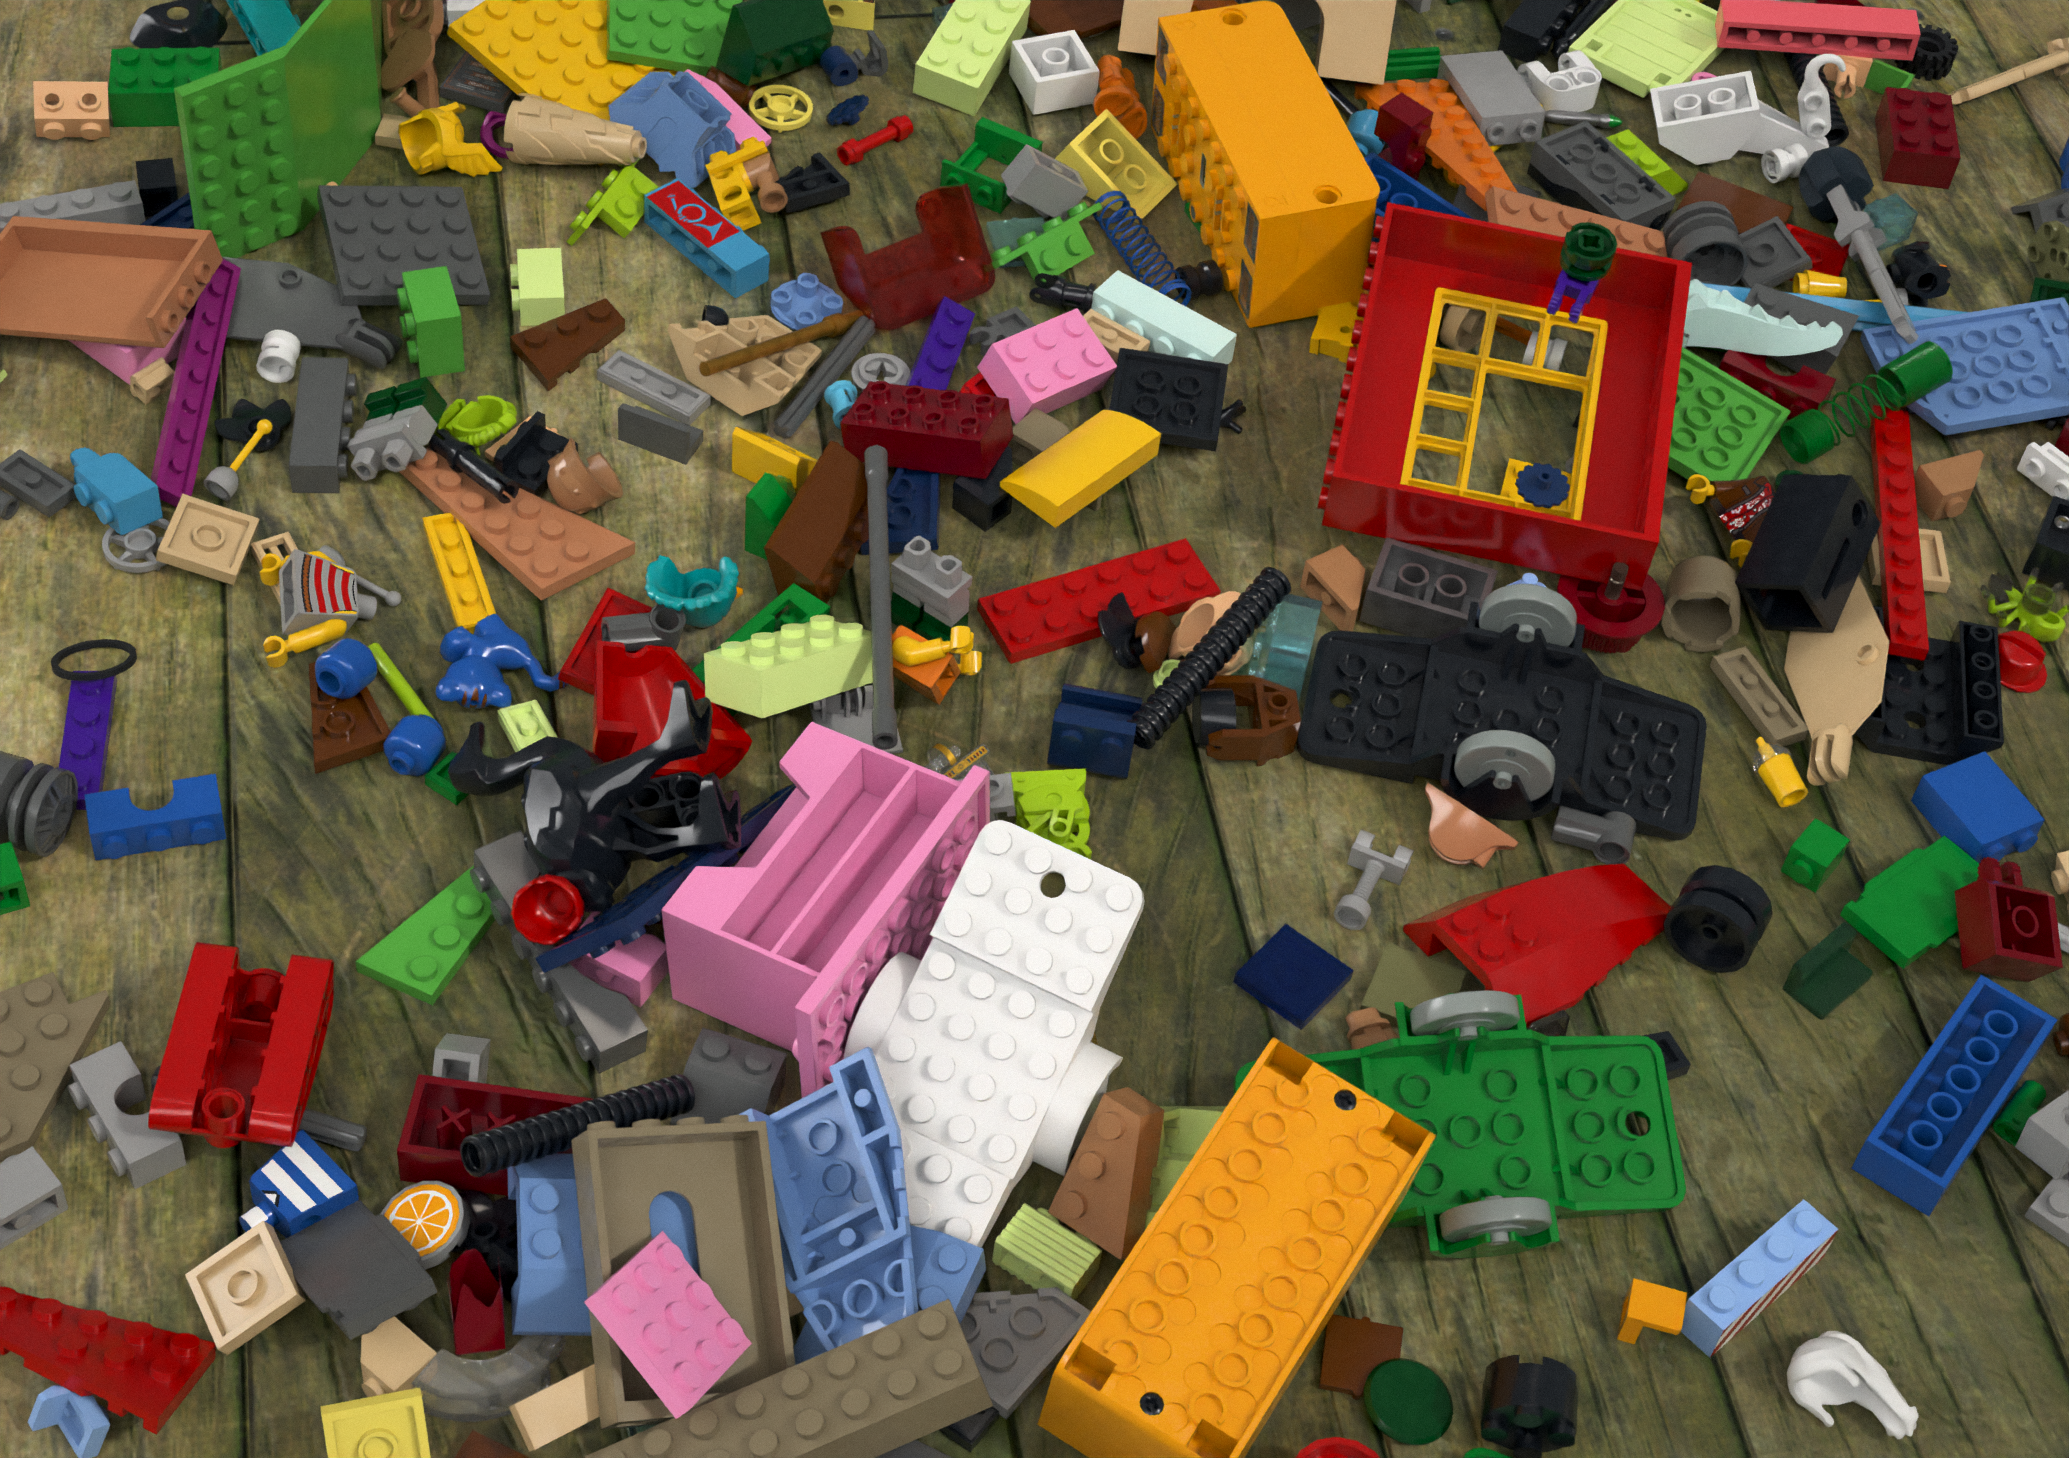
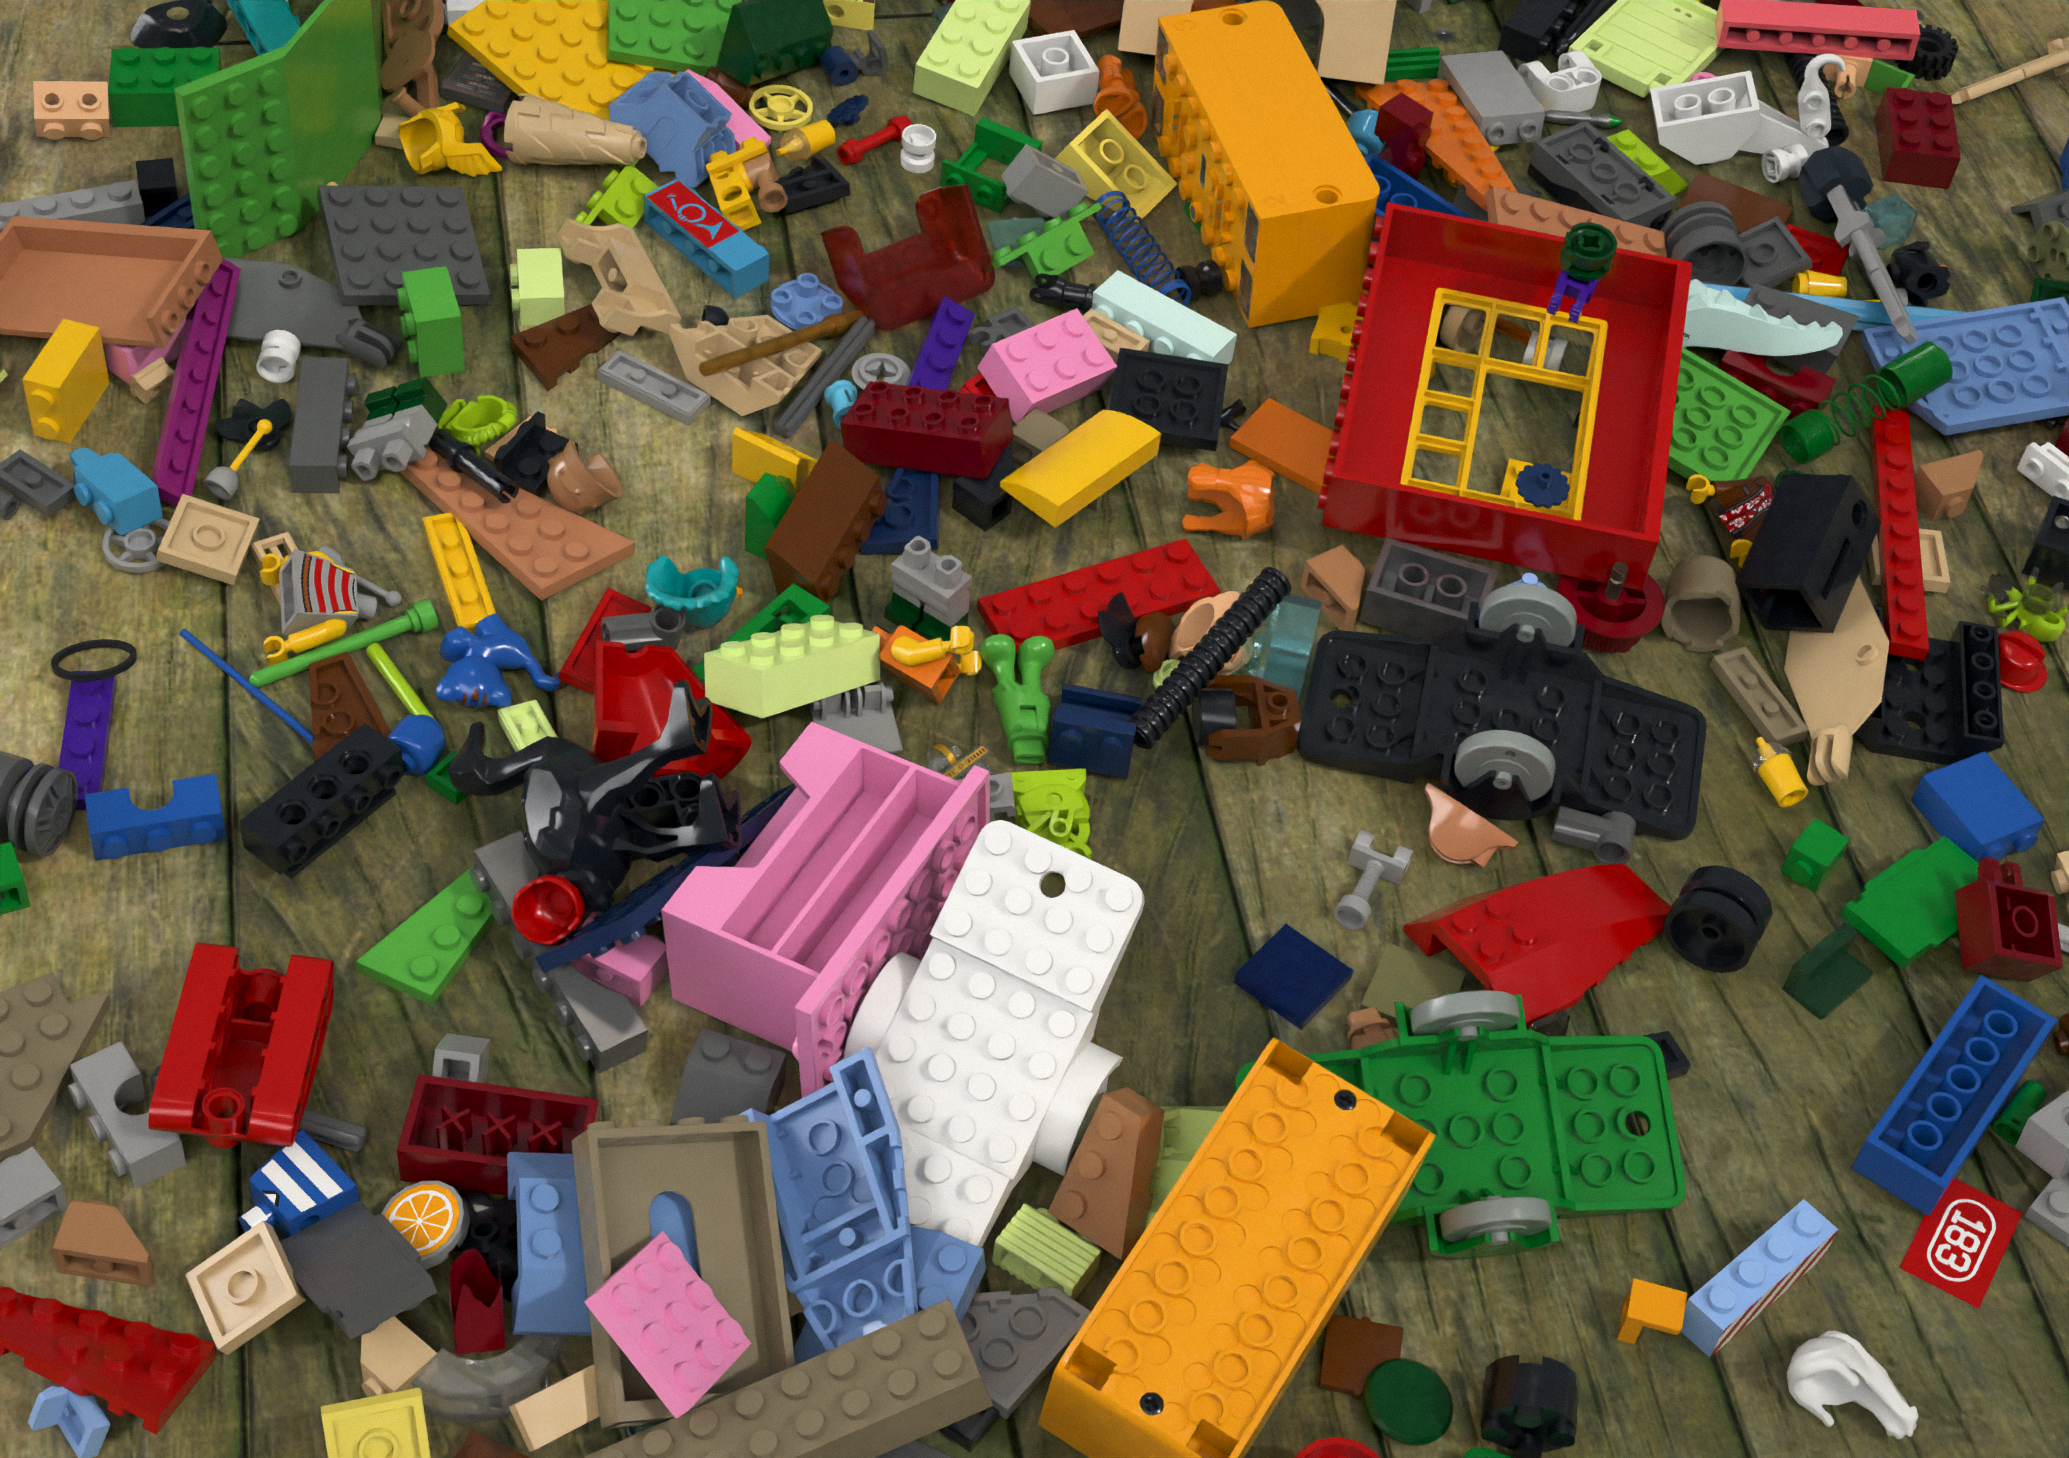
(66, 381): none -> yellow brick
(100, 1245): none -> medium nougat slope
(246, 684): none -> blue axle
(324, 802): none -> black brick
(345, 668): blue head -> none
(418, 618): none -> bright green piece
(554, 1130): black piece -> none
(630, 285): none -> tan bracket
(658, 433): dark grey panel -> none
(807, 140): none -> piece
(884, 715): dark grey piece -> none
(918, 148): none -> white wheel
(1023, 707): none -> bright green piece
(1240, 493): none -> orange piece
(1285, 444): none -> orange tile
(1962, 1242): none -> red sticker

